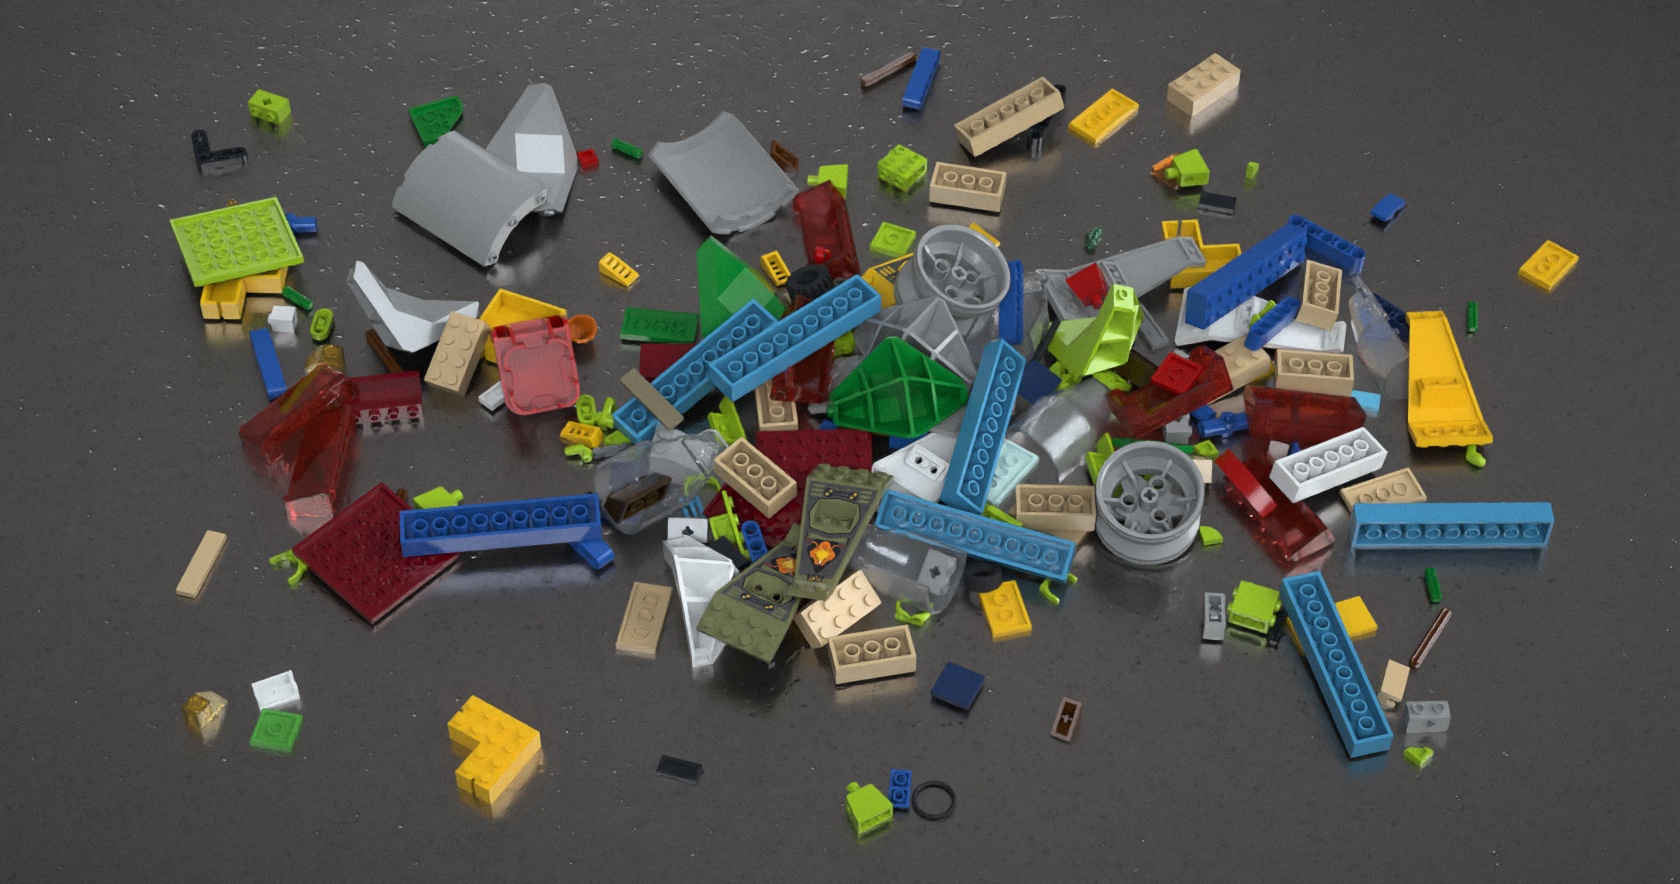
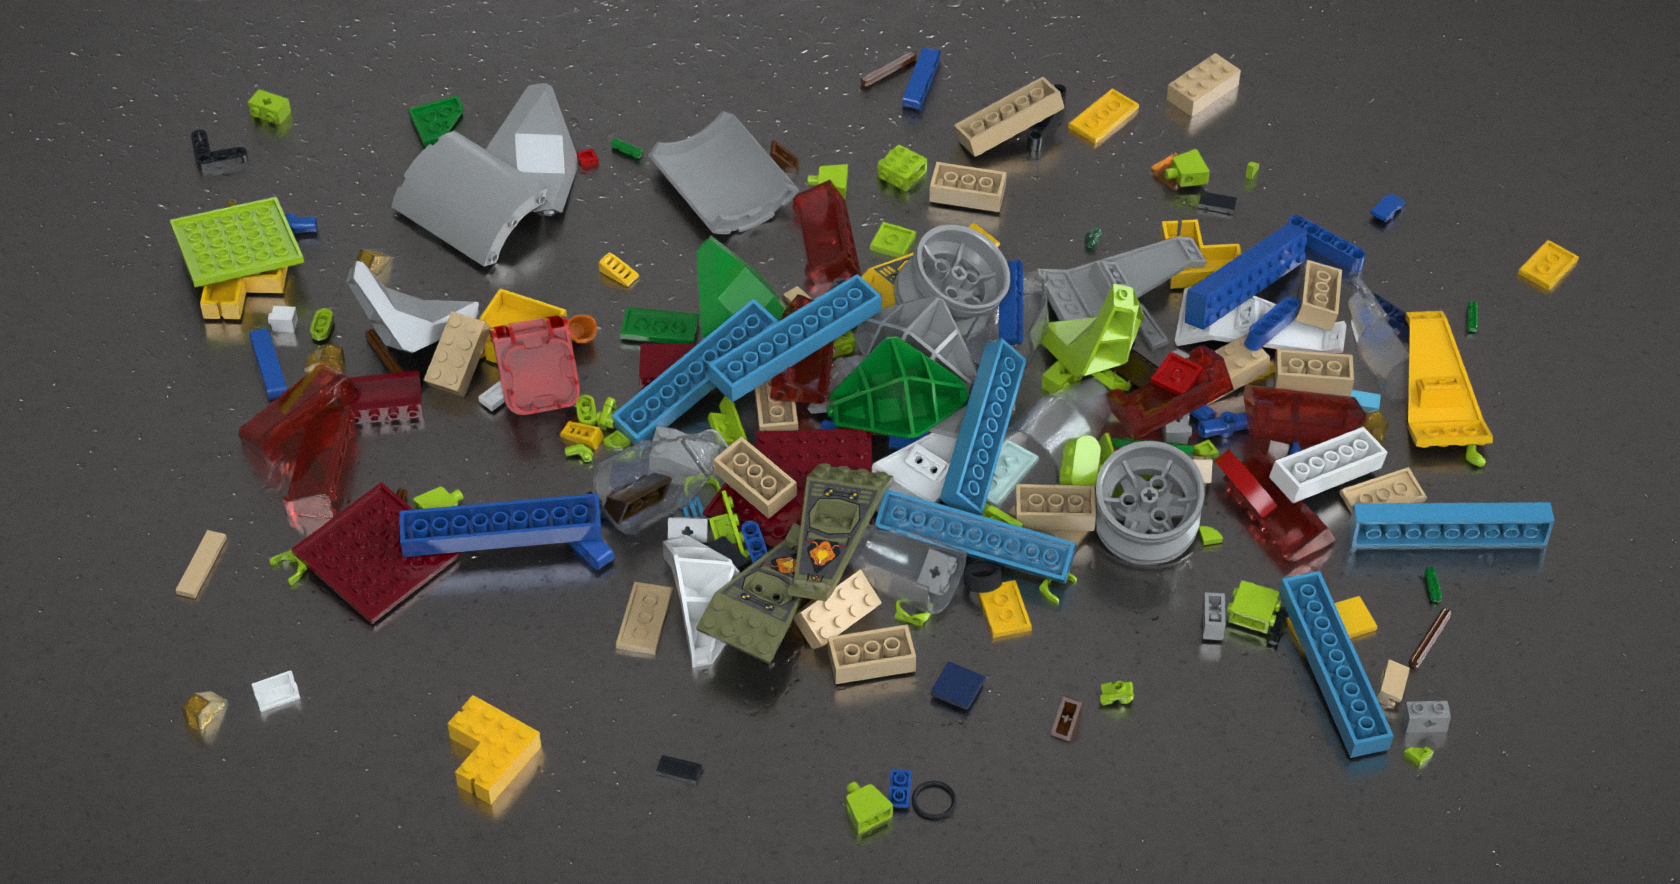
(276, 730): bright green tile -> none
(297, 298): green axle -> none
(374, 260): none -> clear yellow slope
(609, 450): black axle -> none
(651, 399): dark tan tile -> none
(765, 261): yellow slope -> none
(809, 281): black tyre -> none
(818, 255): red tile -> none
(1037, 381): dark blue tile -> none
(1047, 339): black bar -> none
(1080, 461): none -> lime brick
(1089, 286): red torso -> none
(1117, 691): none -> lime plate
(1270, 304): lime cap -> none
(1376, 424): none -> clear yellow slope

